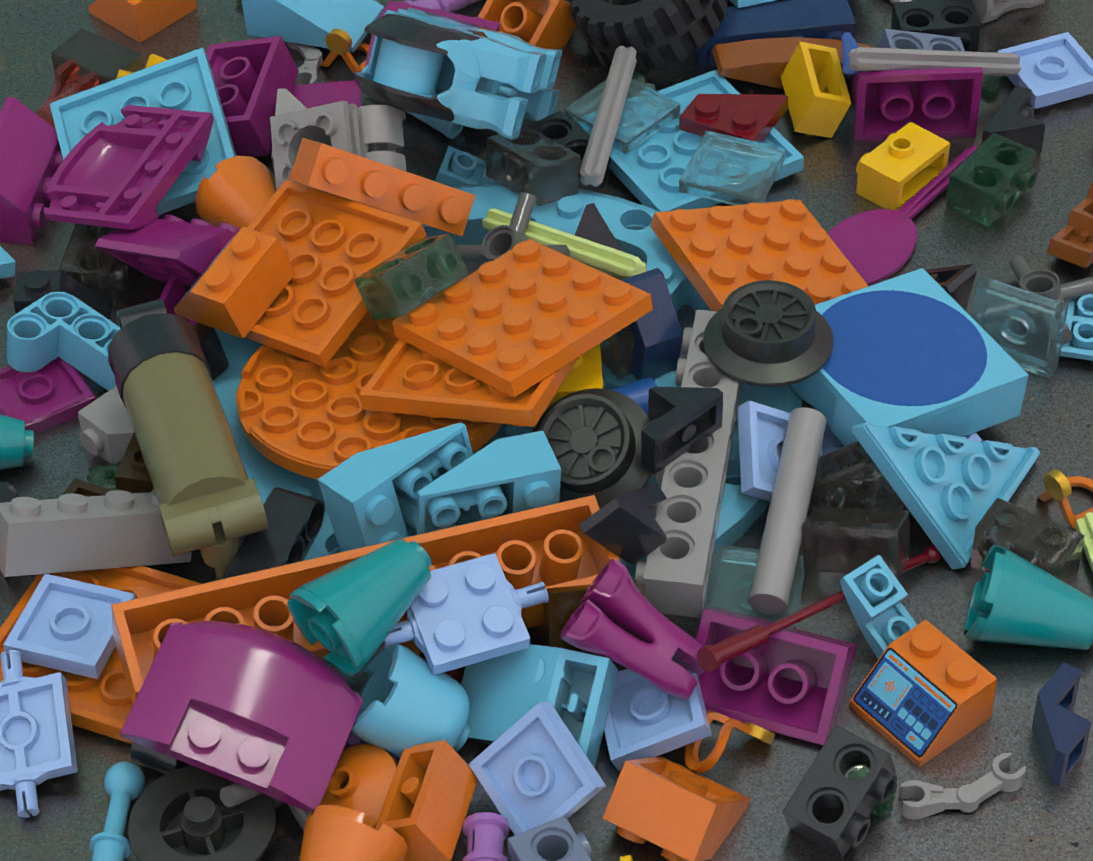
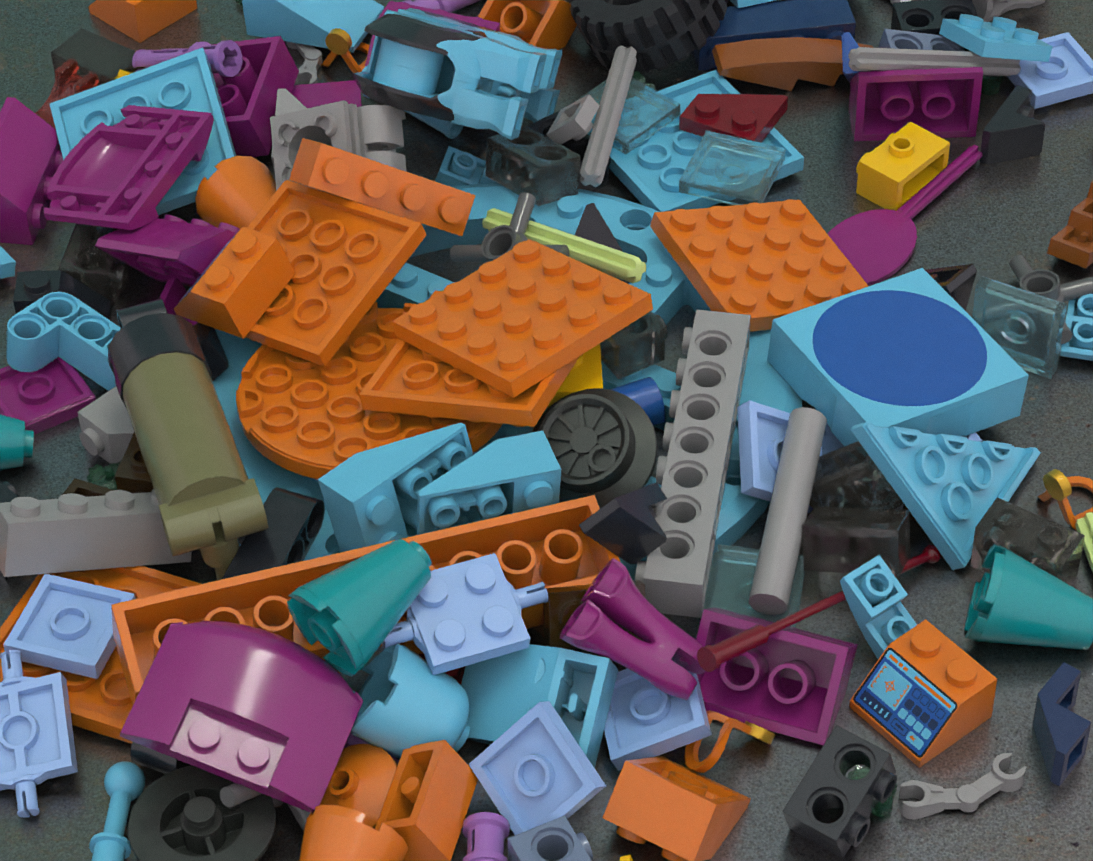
(223, 58): none -> medium lavender pin
(411, 277): clear green brick -> none
(574, 120): none -> light grey plate
(656, 333): dark blue slope -> none
(678, 422): black slope -> none
(768, 335): pearl dark grey wheel -> none
(815, 90): yellow brick -> none
(991, 179): clear green brick -> none
(995, 38): none -> medium azure plate

